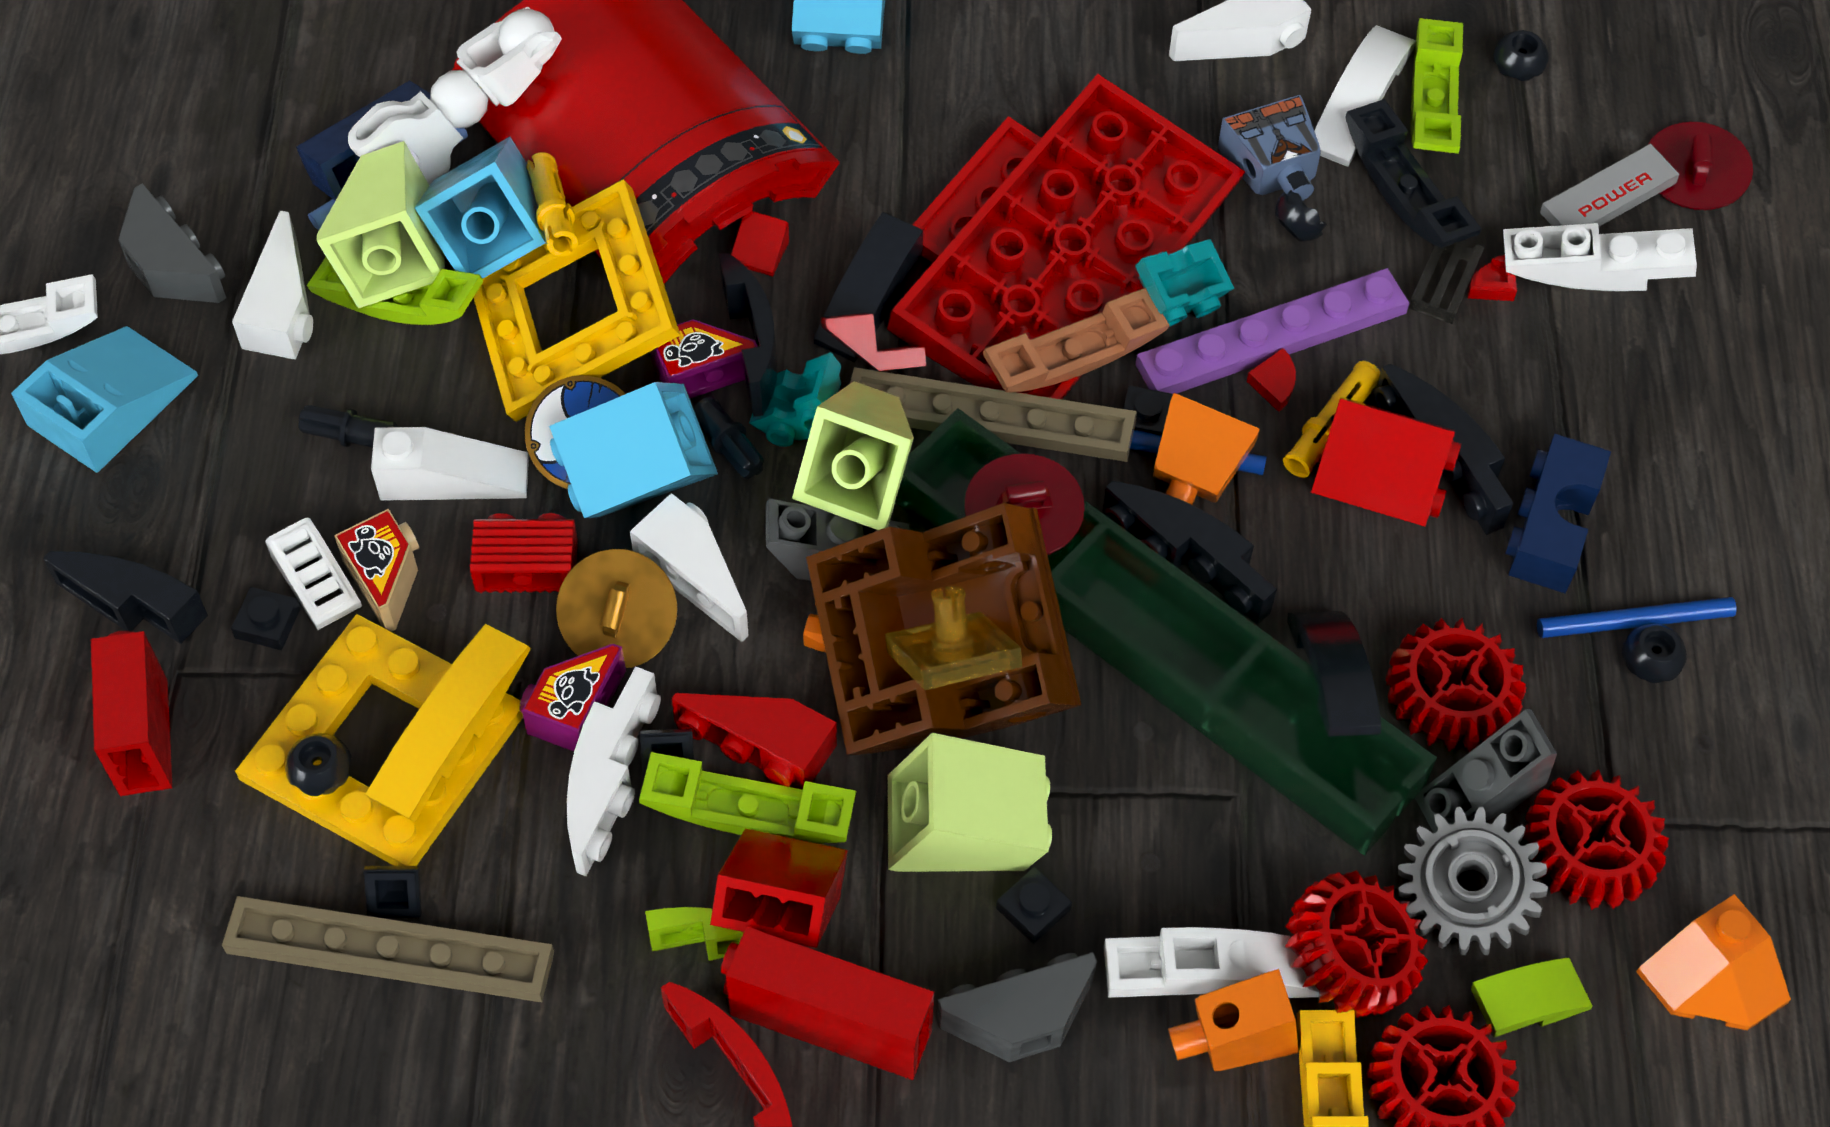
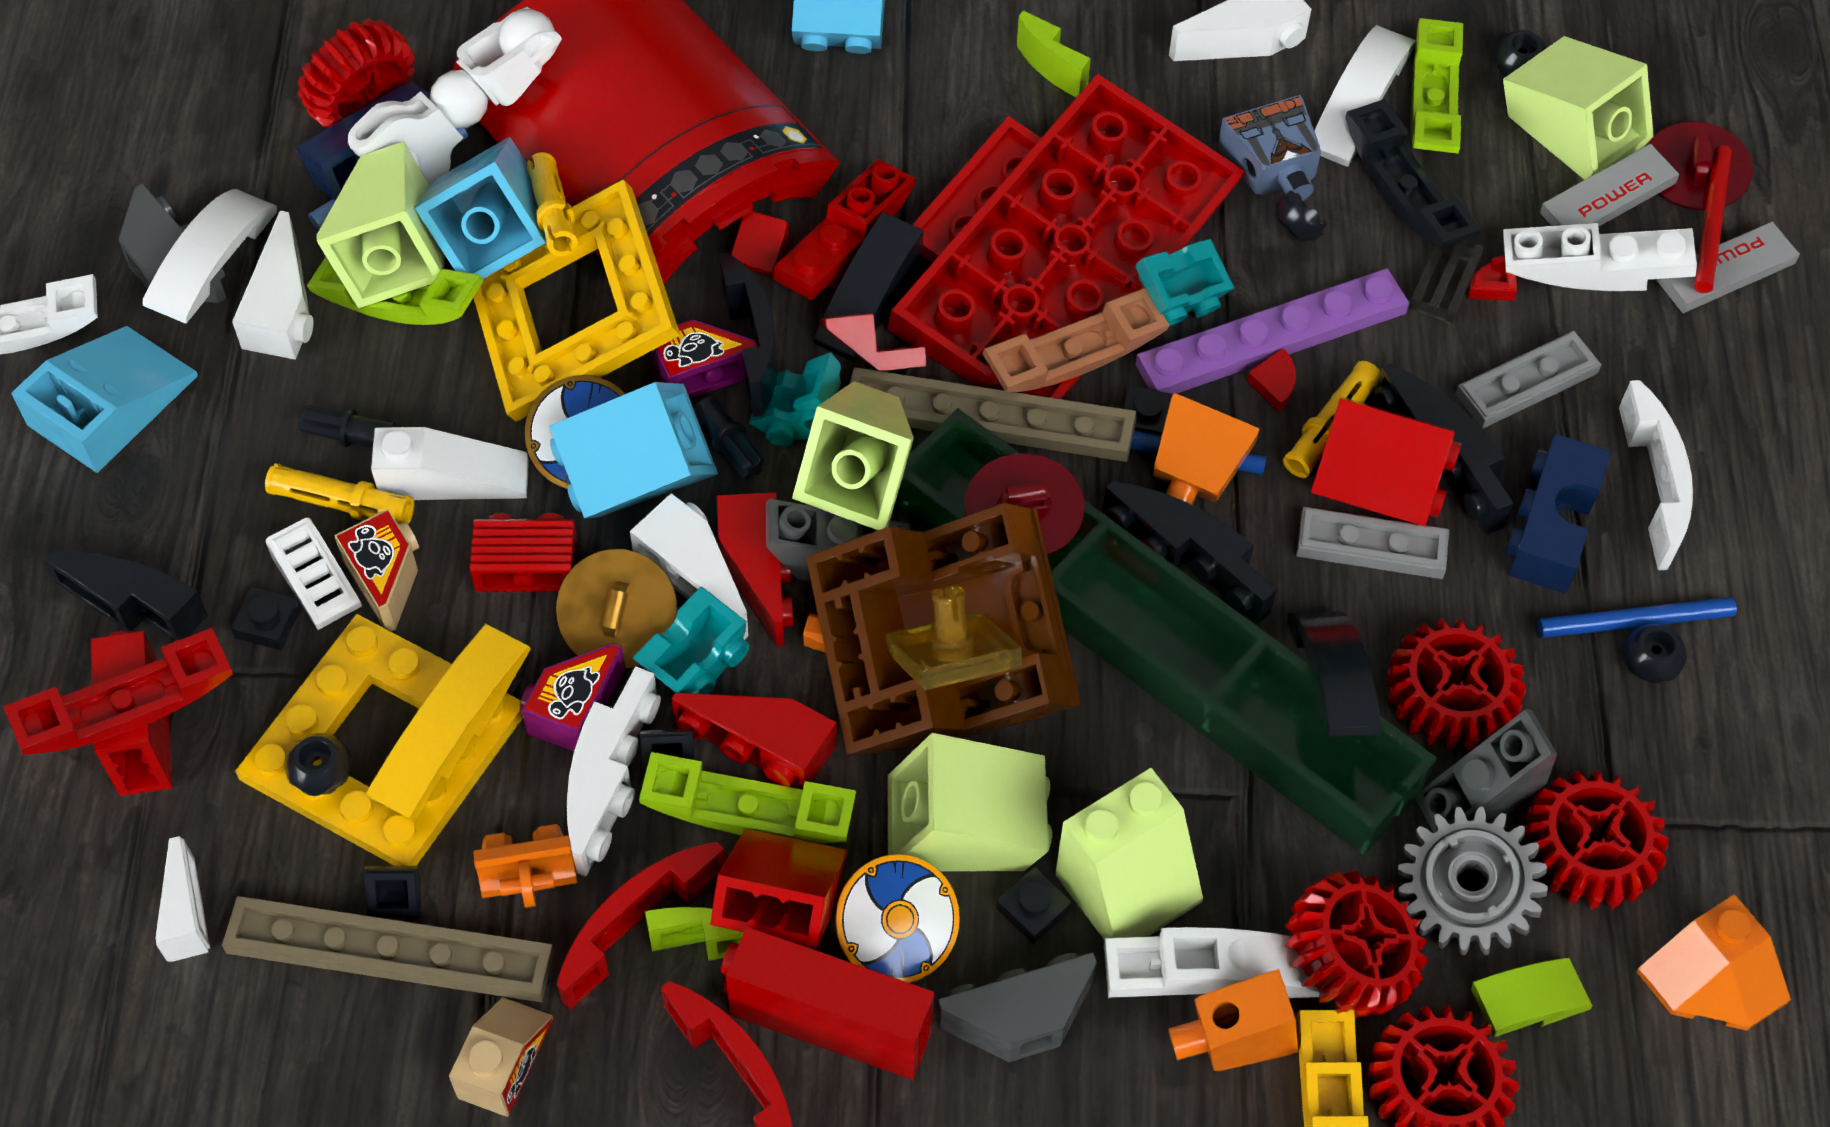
(122, 702): none -> red slope
(181, 913): none -> white slope
(202, 251): none -> white slope
(354, 70): none -> red gear
(357, 499): none -> yellow pin
(499, 1055): none -> tan slope
(525, 866): none -> orange hips
(683, 872): none -> red slope
(696, 645): none -> teal cylinder
(751, 563): none -> red slope
(831, 246): none -> red slope
(897, 917): none -> shield
(1057, 63): none -> lime slope
(1130, 860): none -> yellowish green slope
(1373, 542): none -> light grey tile
(1527, 379): none -> light grey tile
(1582, 104): none -> yellowish green slope
(1651, 426): none -> white slope
(1713, 219): none -> red bar
(1738, 265): none -> light grey tile

